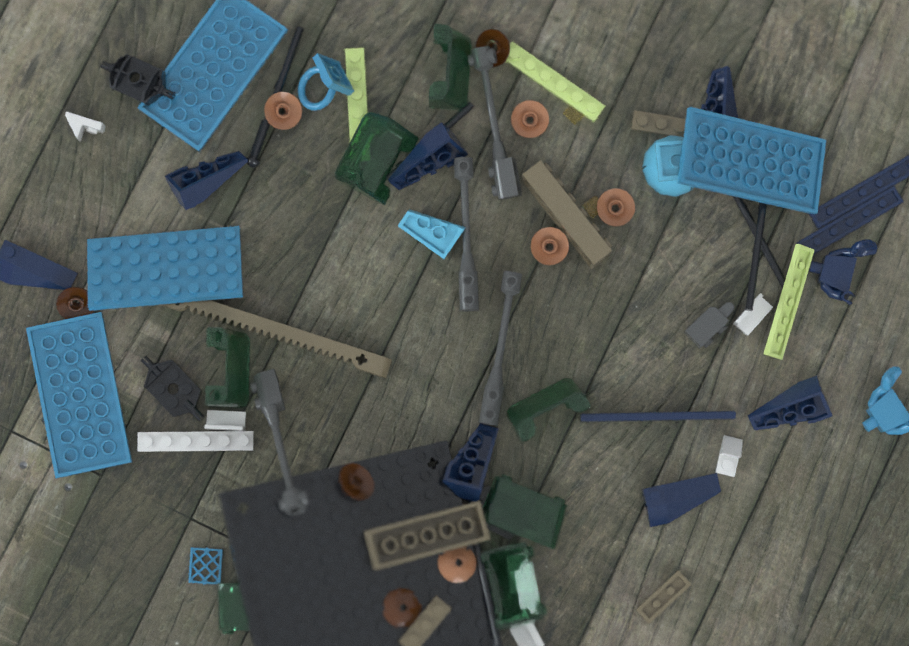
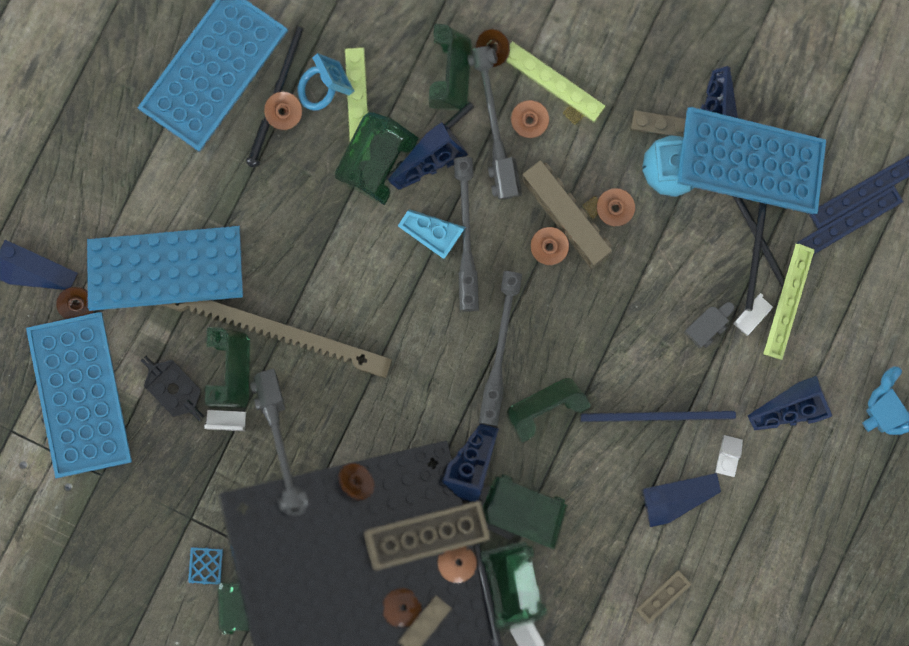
(79, 124): white slope -> none
(149, 86): black plate -> none
(196, 441): white plate -> none
(198, 183): dark blue wedge -> none
(838, 269): dark blue torso -> none

